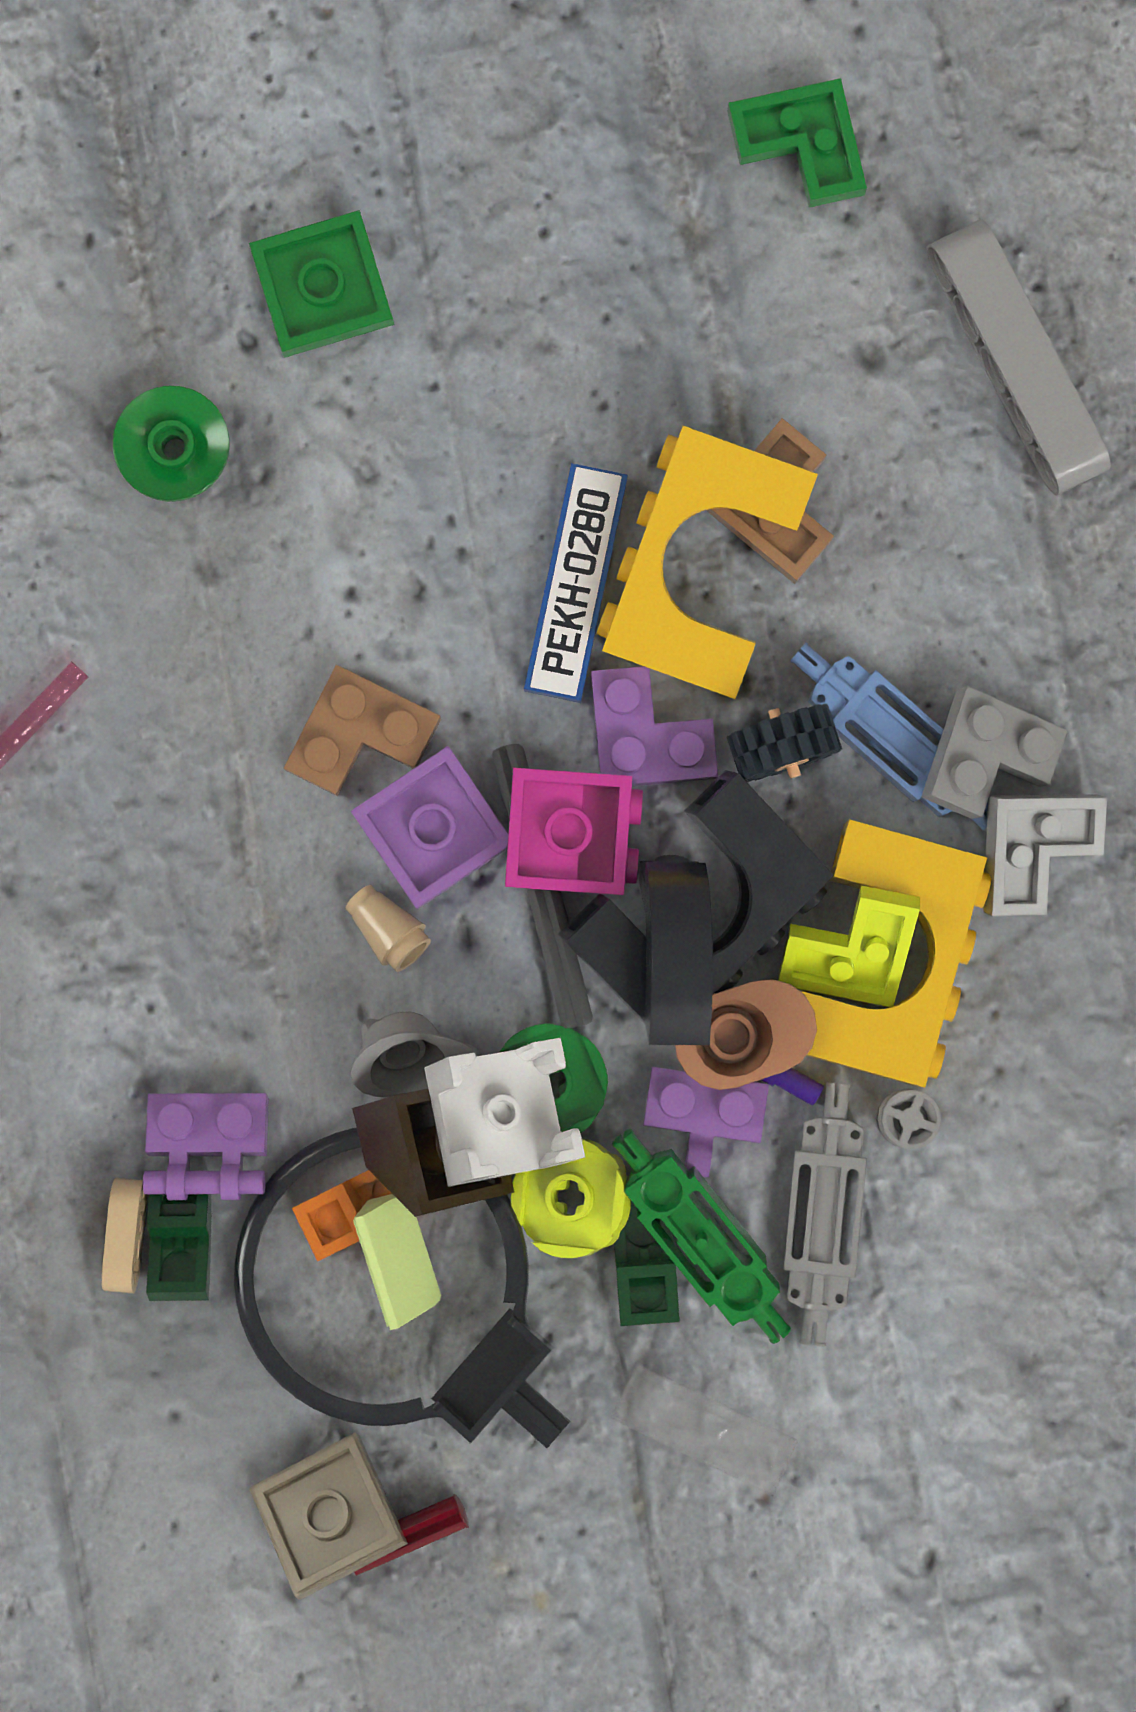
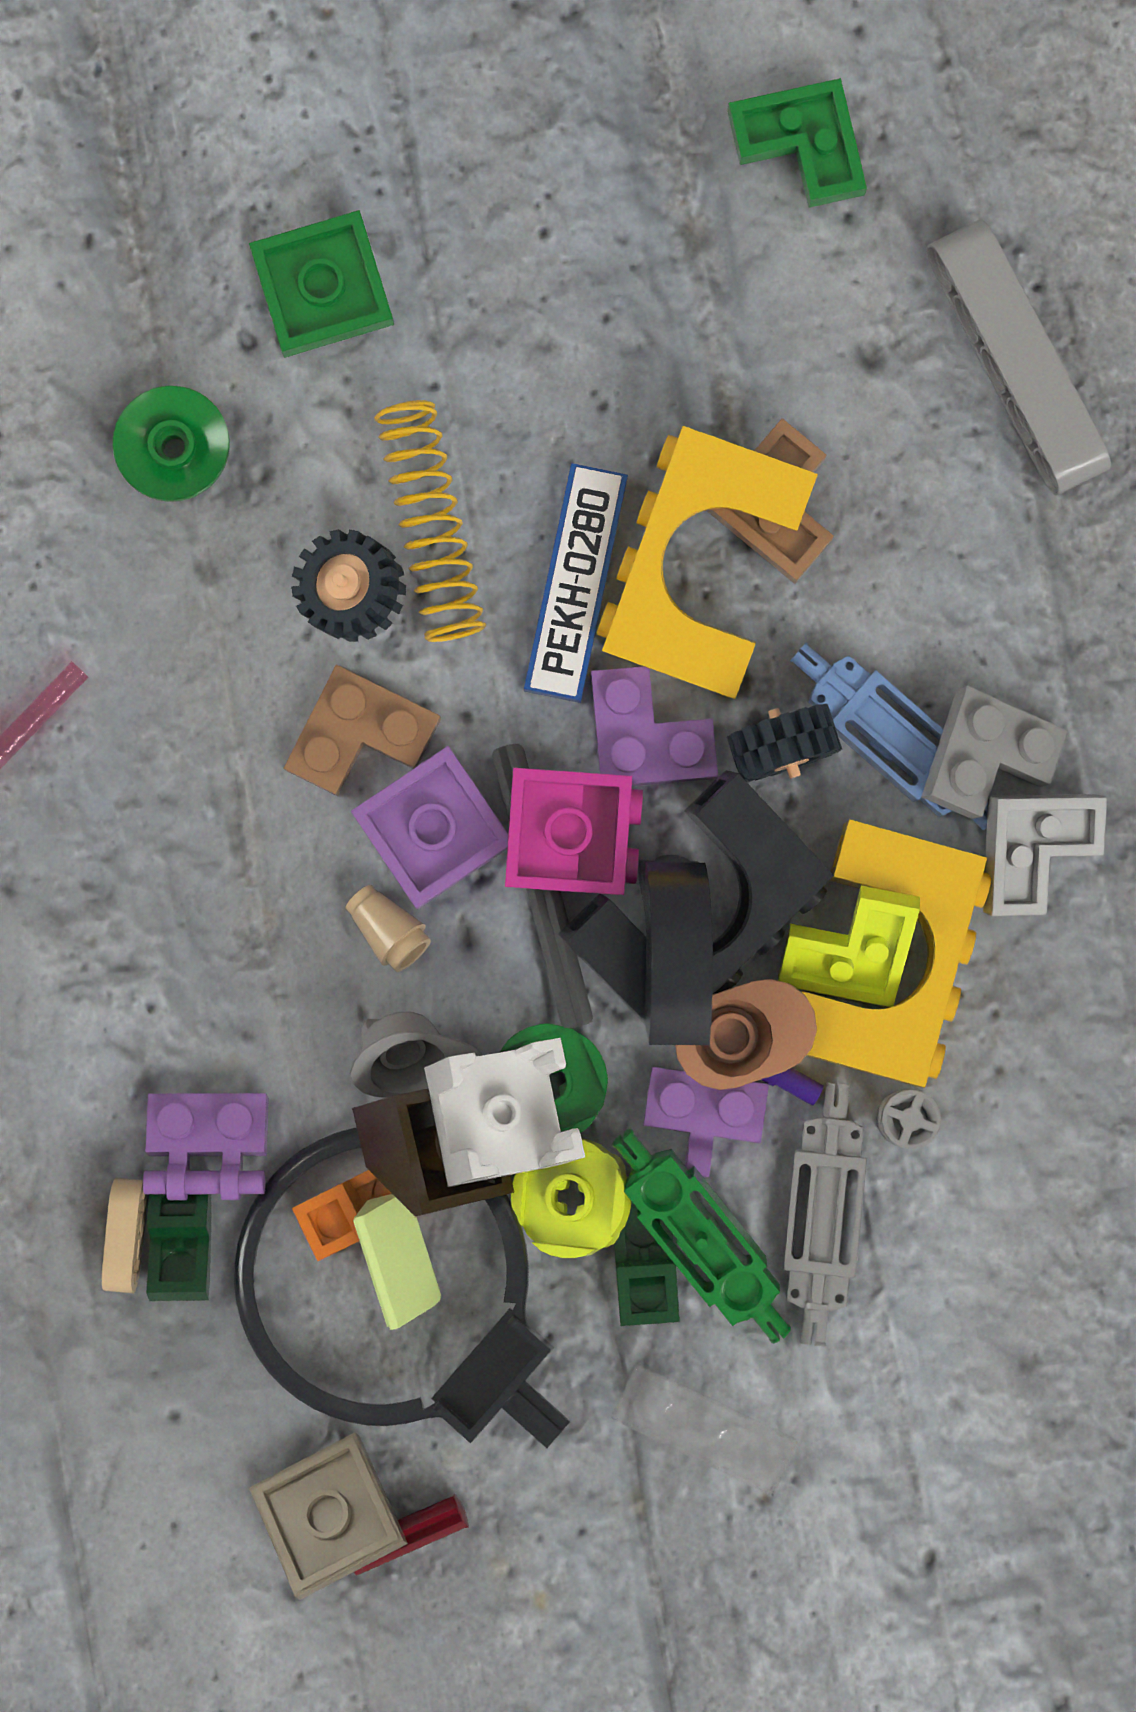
(348, 585): none -> black wheel
(431, 635): none -> yellow piece

